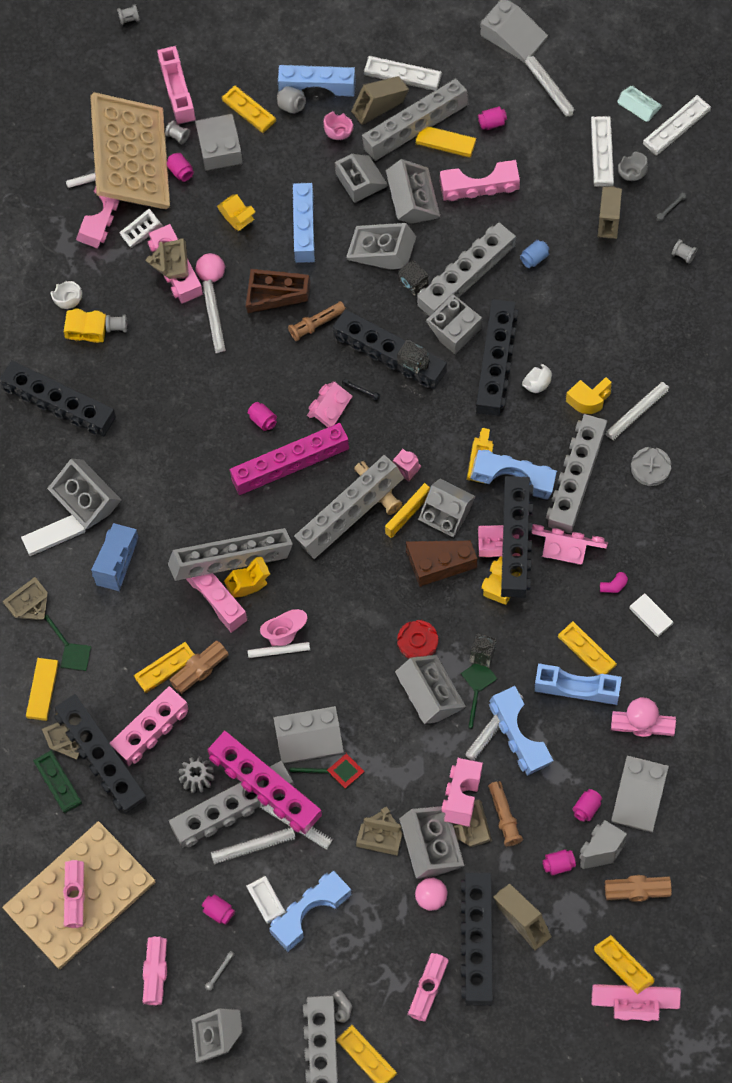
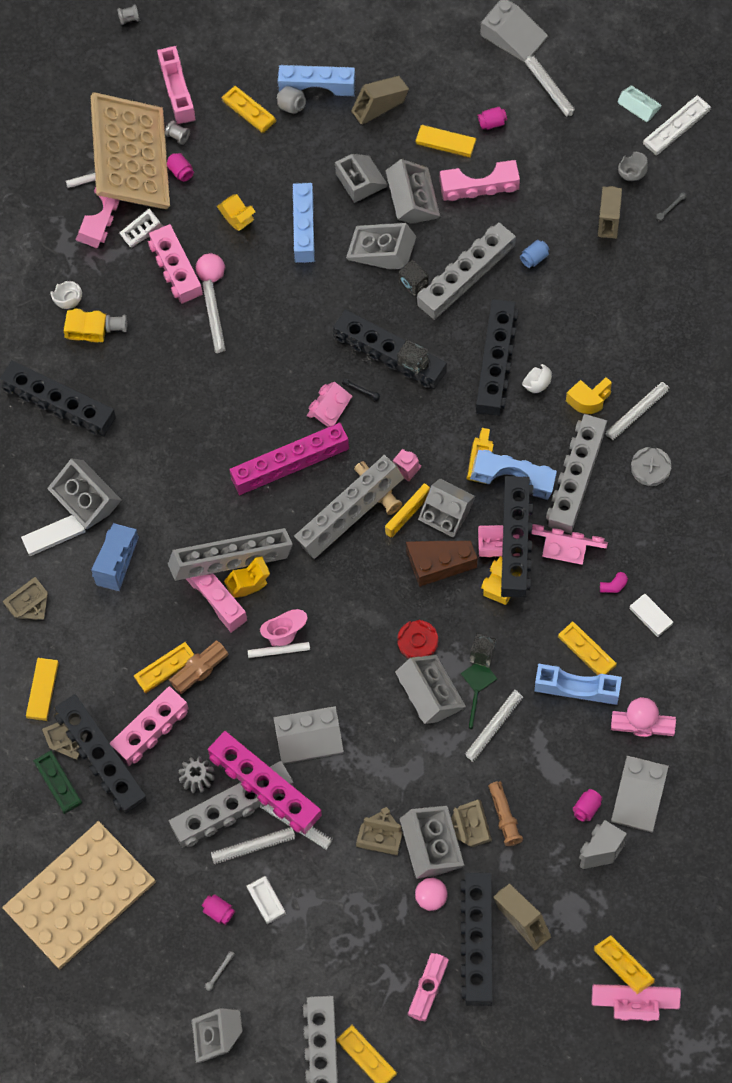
(74, 655): dark green piece -> none
(74, 906): bright pink piece -> none
(155, 971): bright pink piece -> none
(170, 259): dark tan slope -> none
(219, 142): light grey slope -> none
(262, 416): dark pink brick -> none
(275, 289): reddish brown wedge -> none
(308, 324): medium nougat pin -> none
(329, 892): light blue arch -> none
(337, 126): bright pink hair -> none
(344, 771): piece -> none
(344, 1008): light grey arm -> none
(409, 74): white tile -> none
(415, 118): light grey brick -> none
(454, 323): light grey slope -> none
(465, 776): bright pink arch -> none
(531, 754): light blue arch -> none
(559, 862): dark pink brick -> none
(602, 151): white tile -> none
(637, 888): medium nougat piece -> none
(684, 251): light grey bush -> none

